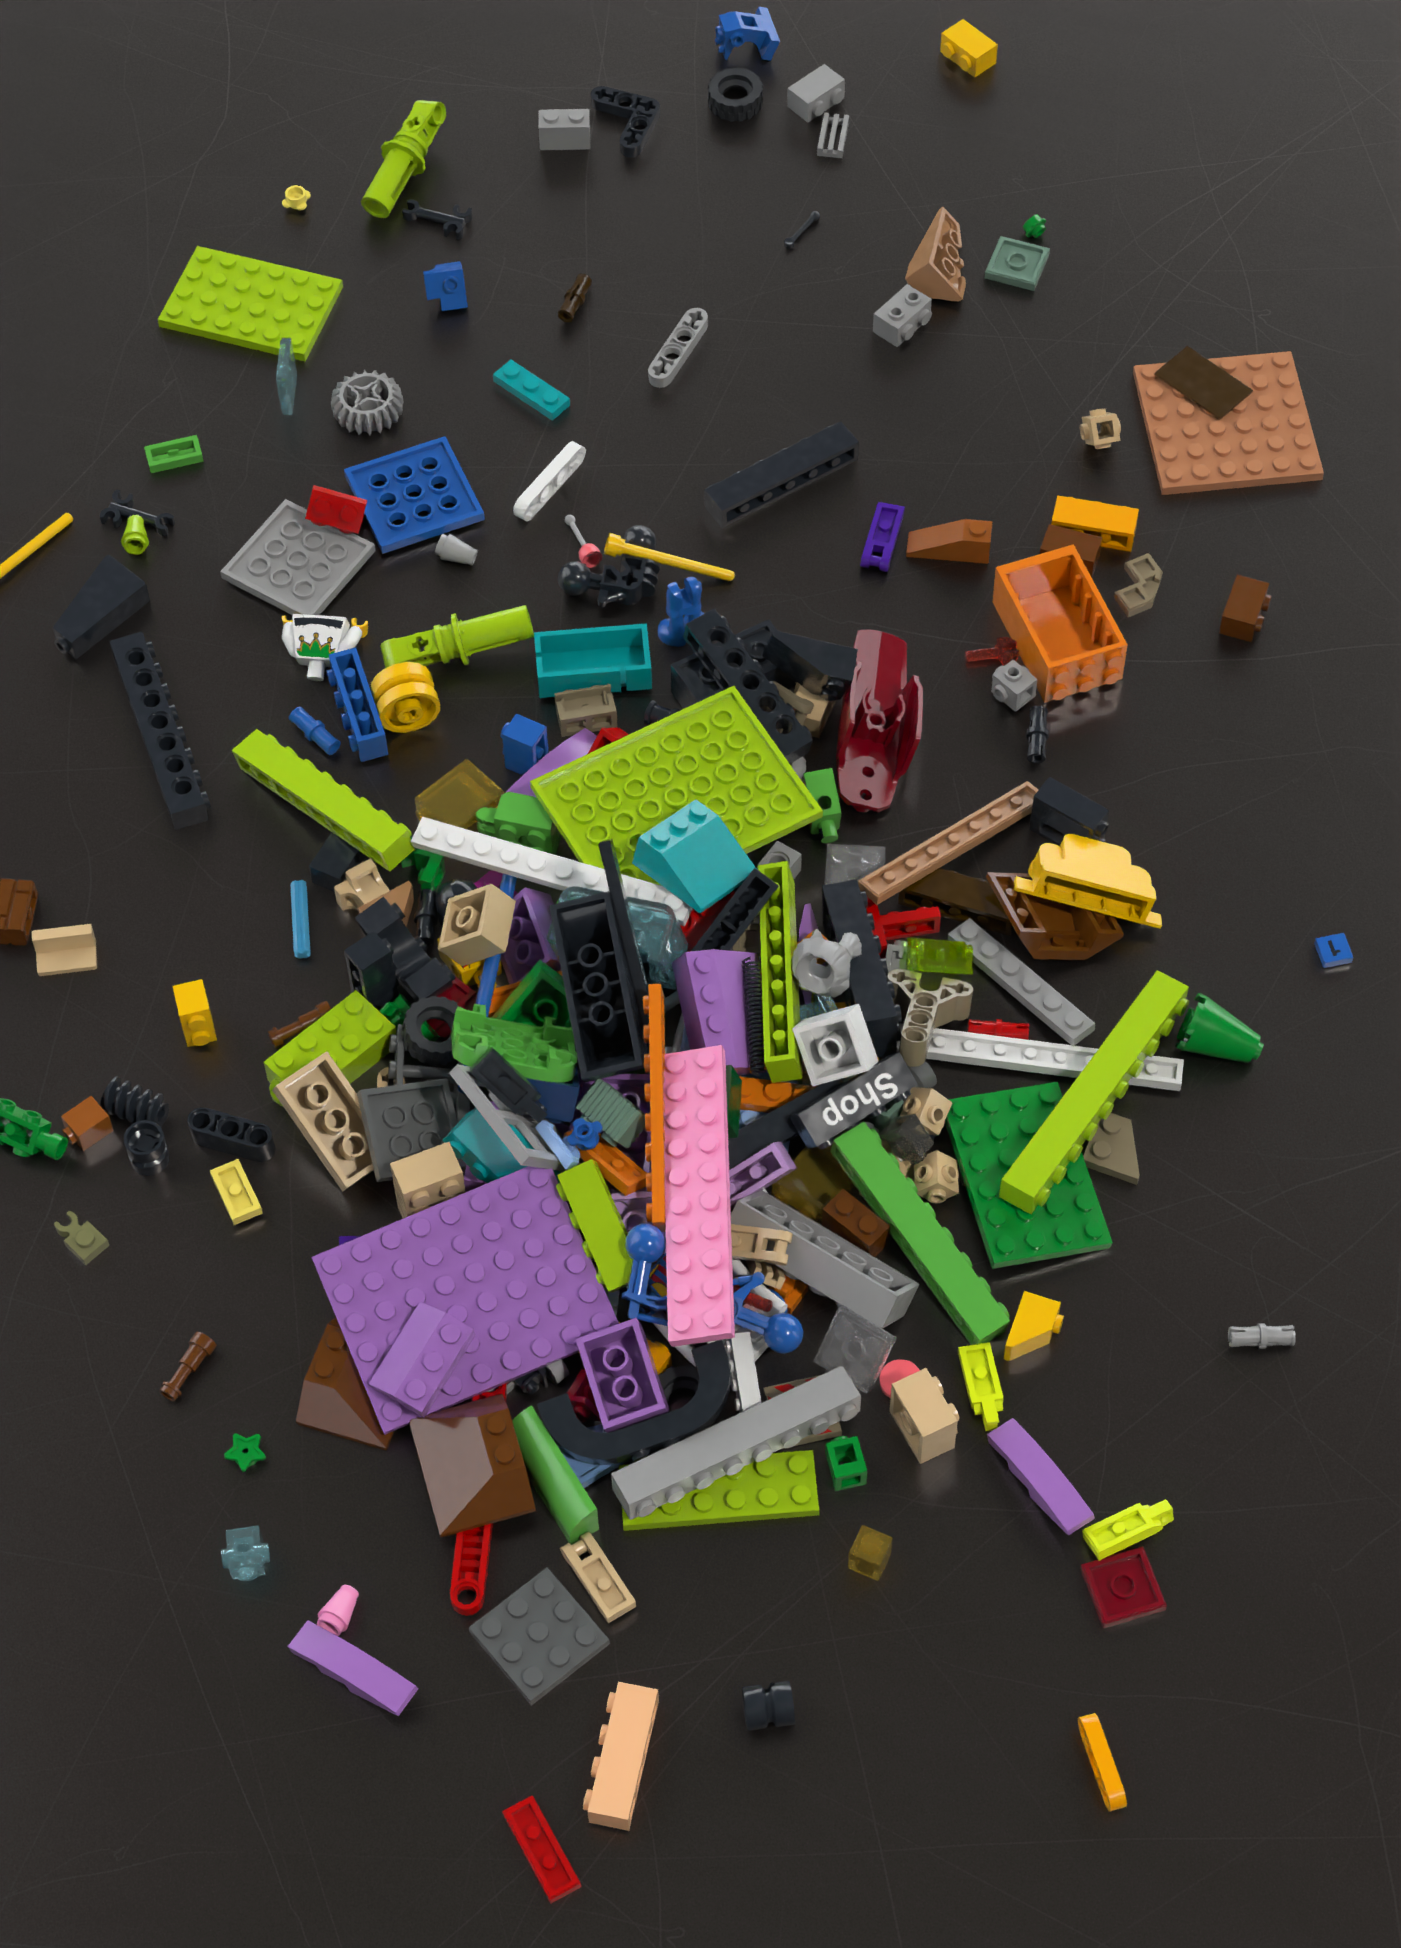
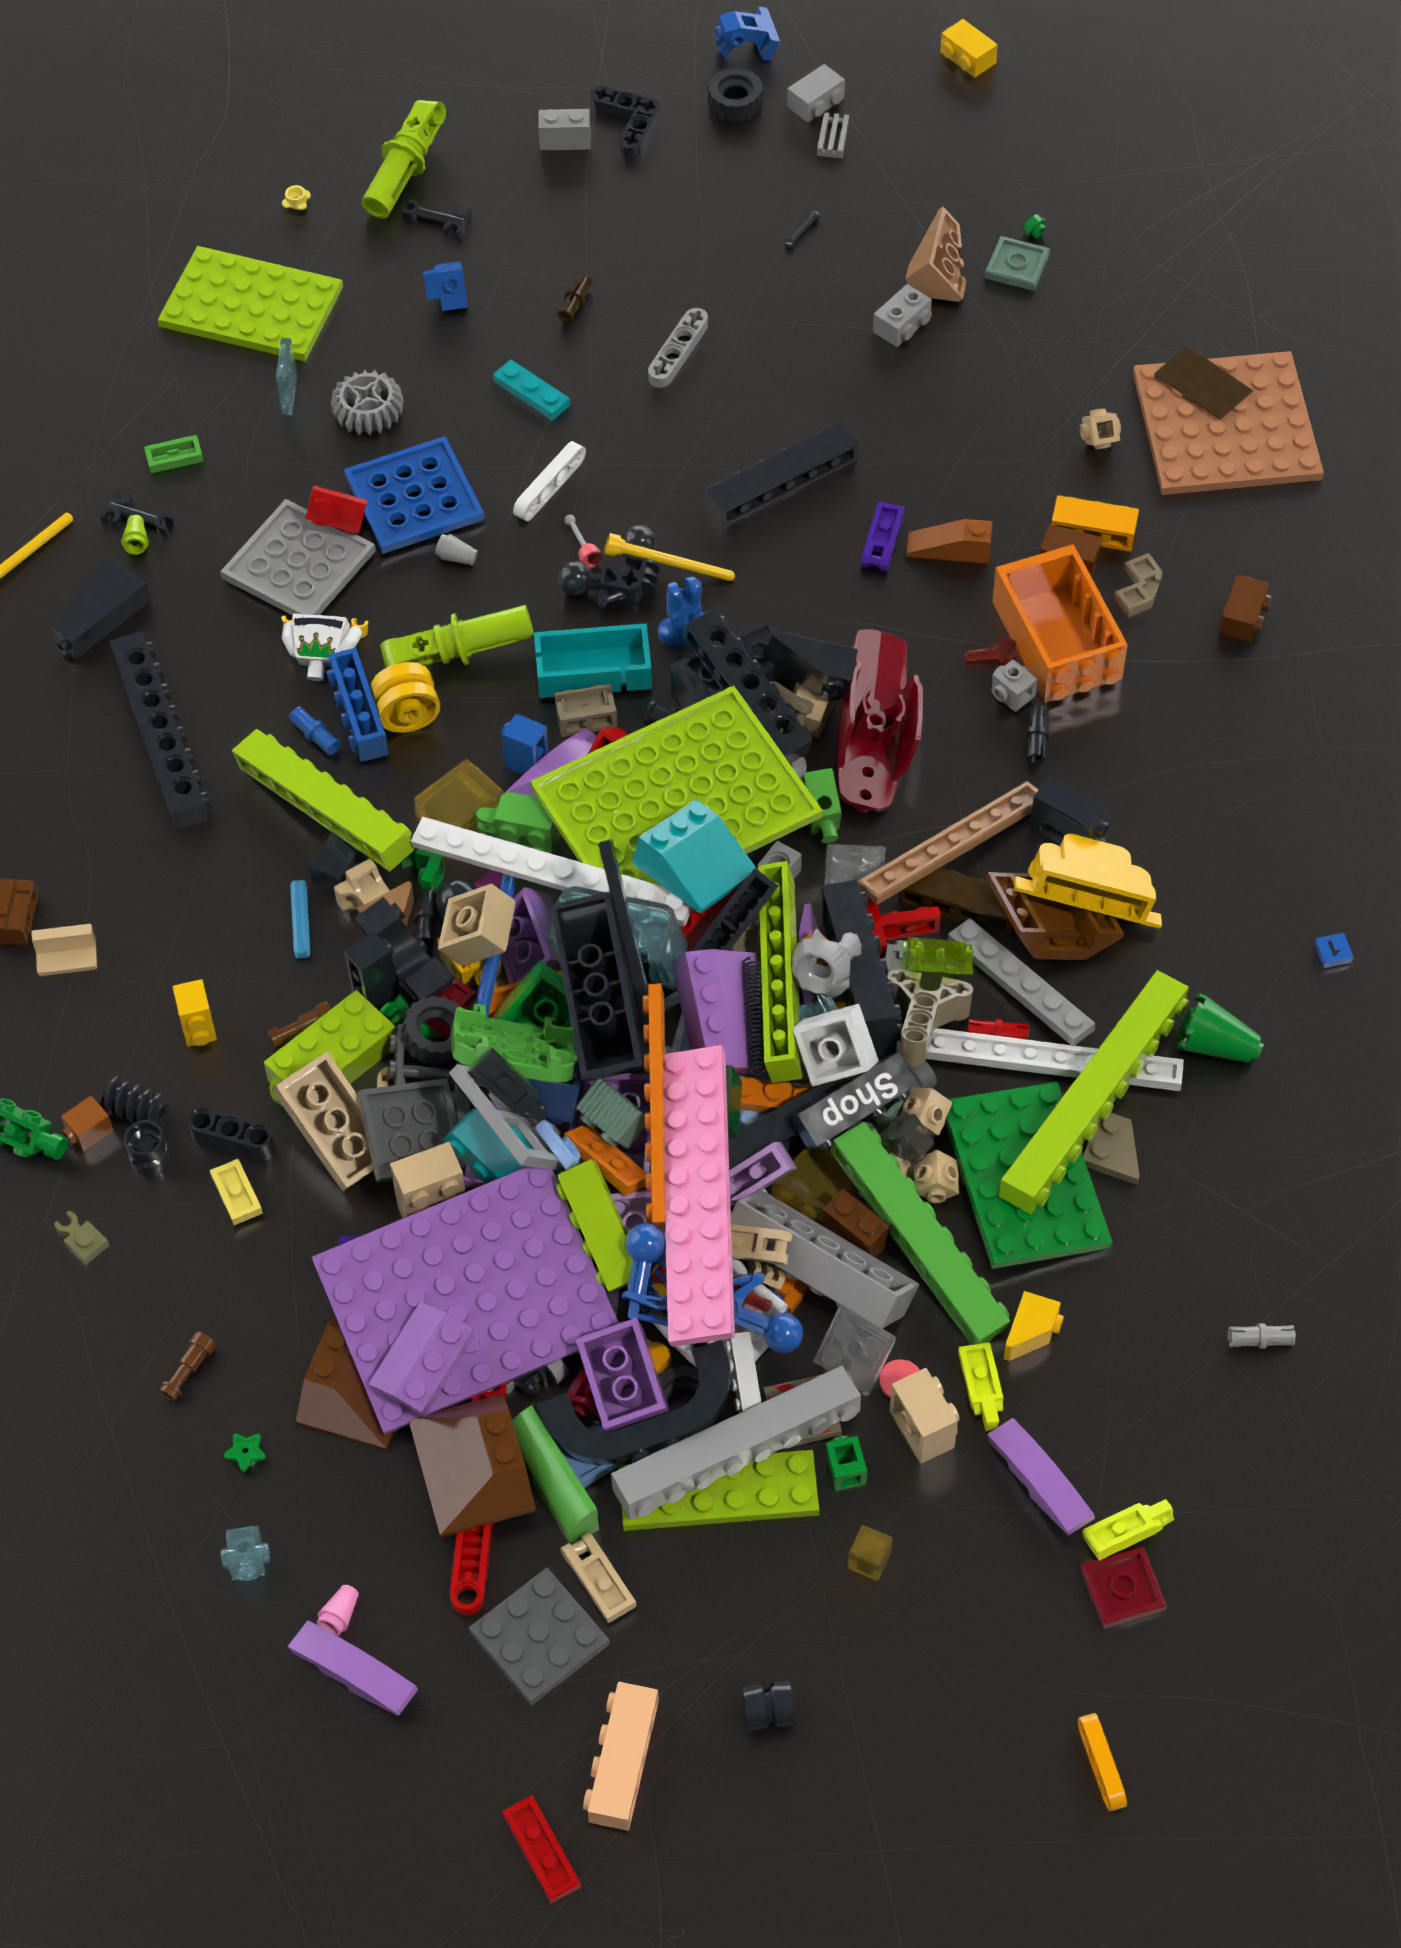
(587, 1141): blue plate -> none

